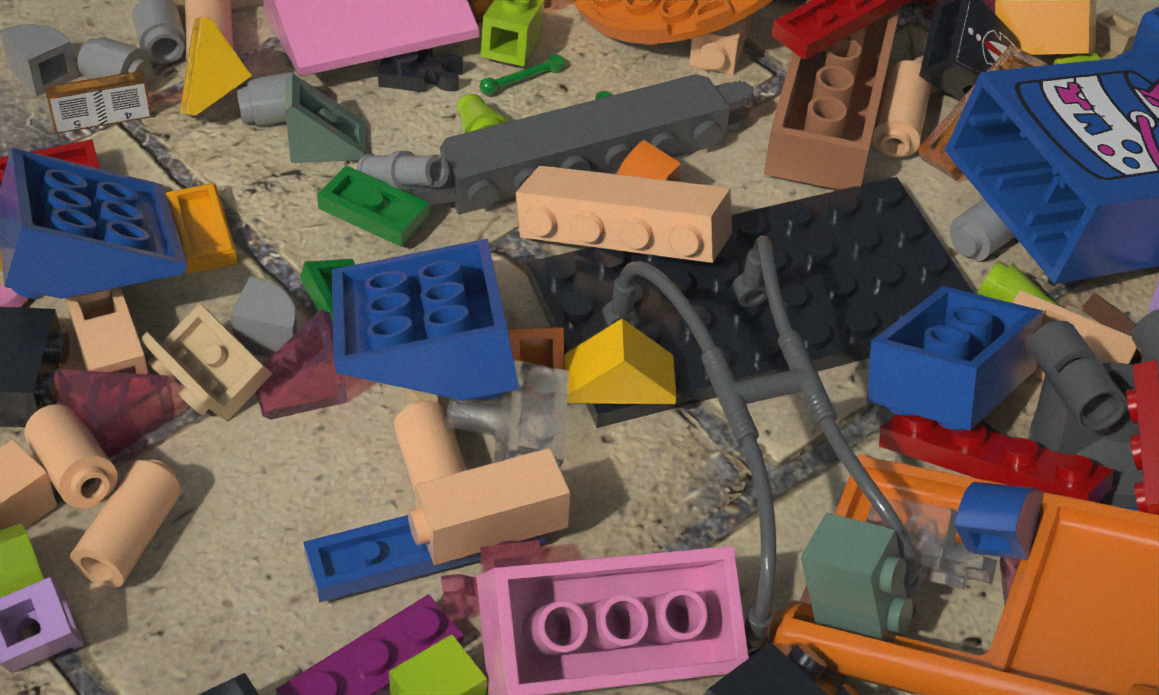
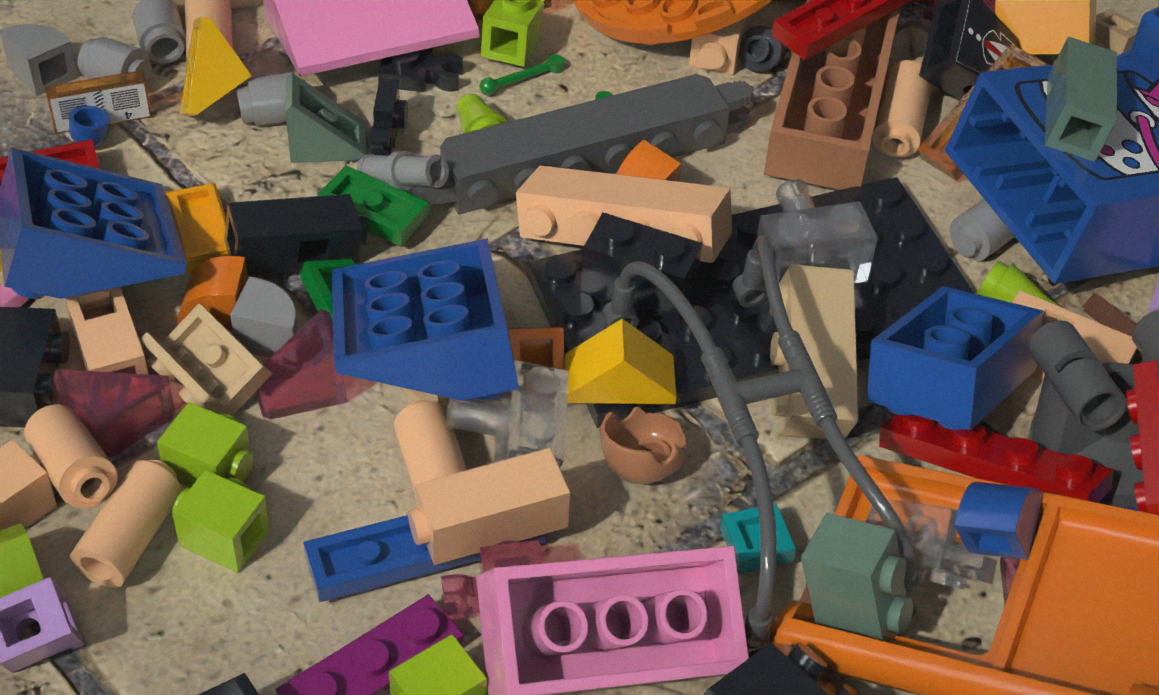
(89, 124): none -> blue hinge
(208, 442): none -> lime brick
(215, 286): none -> orange brick
(221, 520): none -> lime brick
(291, 231): none -> black brick
(389, 116): none -> black plate
(621, 241): none -> black brick
(643, 446): none -> nougat hair
(743, 532): none -> teal plate
(761, 50): none -> black plate
(819, 236): none -> clear brick
(823, 313): none -> tan brick
(1081, 99): none -> sand green brick

